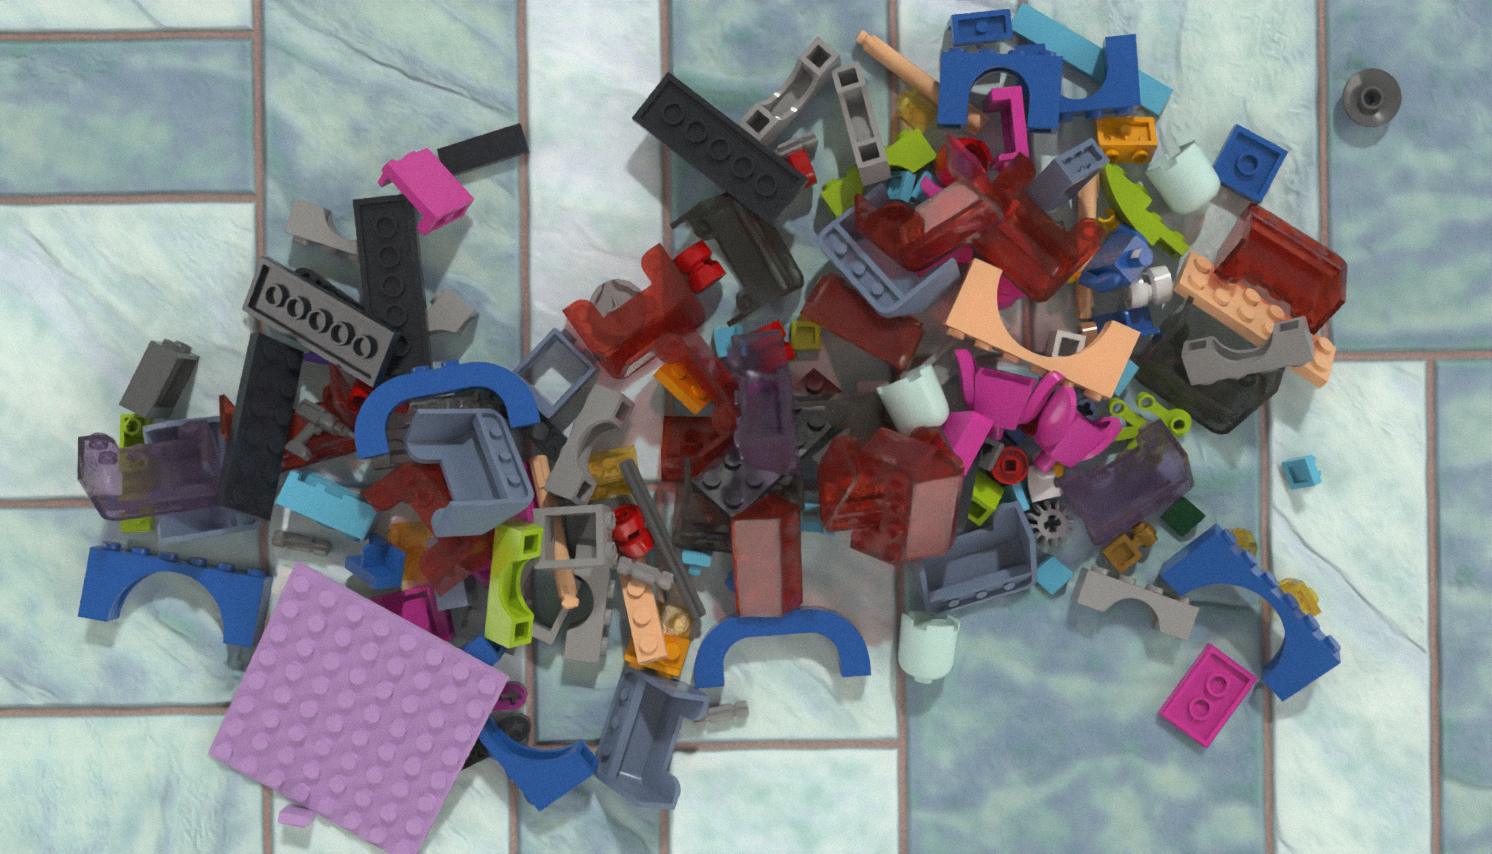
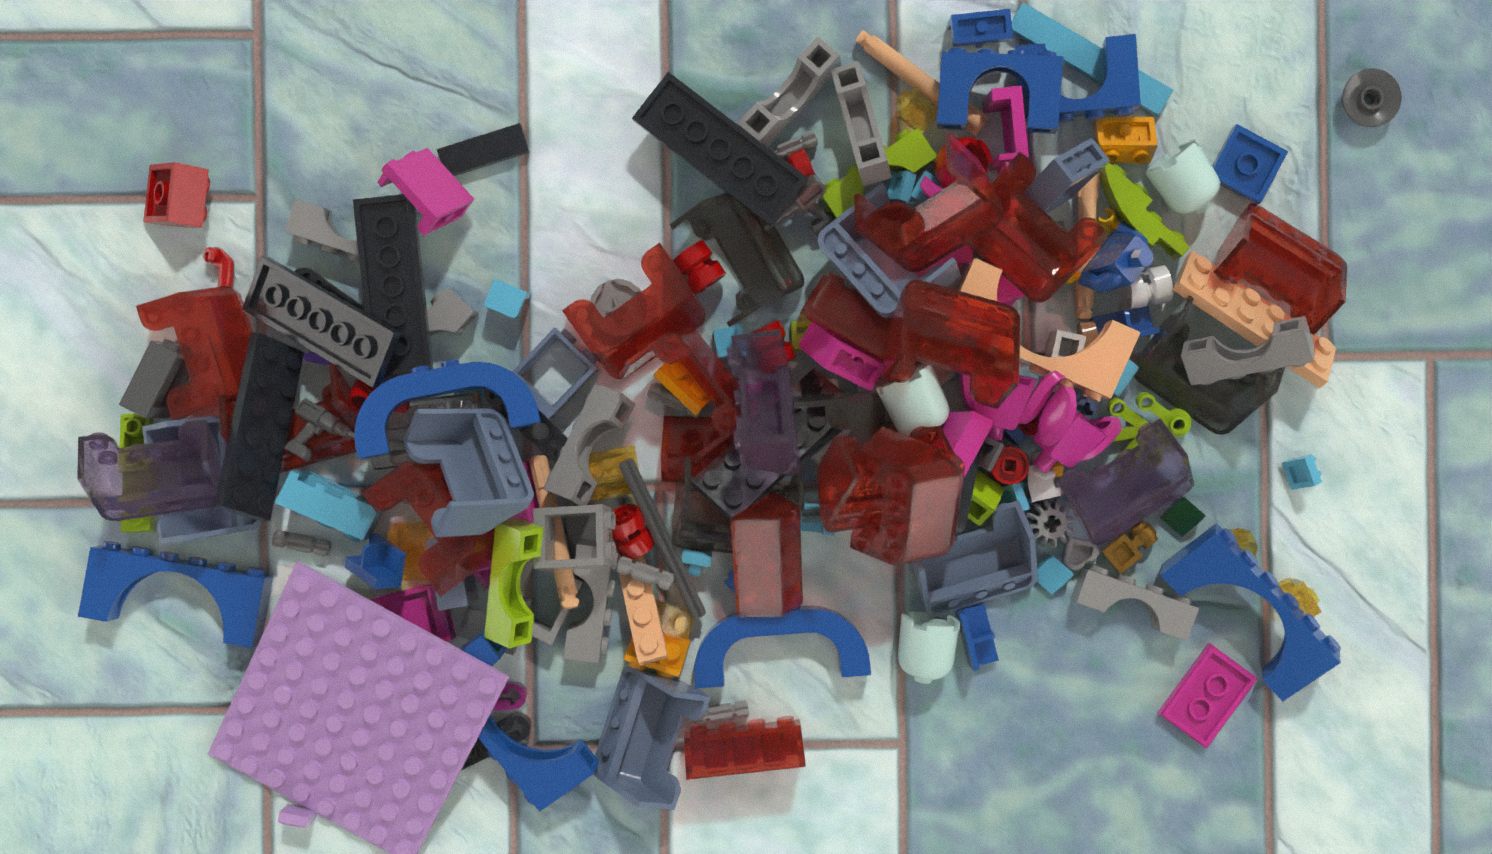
(176, 195): none -> slope
(212, 341): none -> clear red windscreen
(222, 263): none -> red arm
(505, 298): none -> medium azure panel
(657, 392): none -> light grey axle
(743, 748): none -> clear red slope
(807, 203): none -> dark grey piece
(841, 357): none -> dark pink window
(955, 334): none -> clear red windscreen
(977, 636): none -> blue panel
(1078, 552): none -> light grey tile

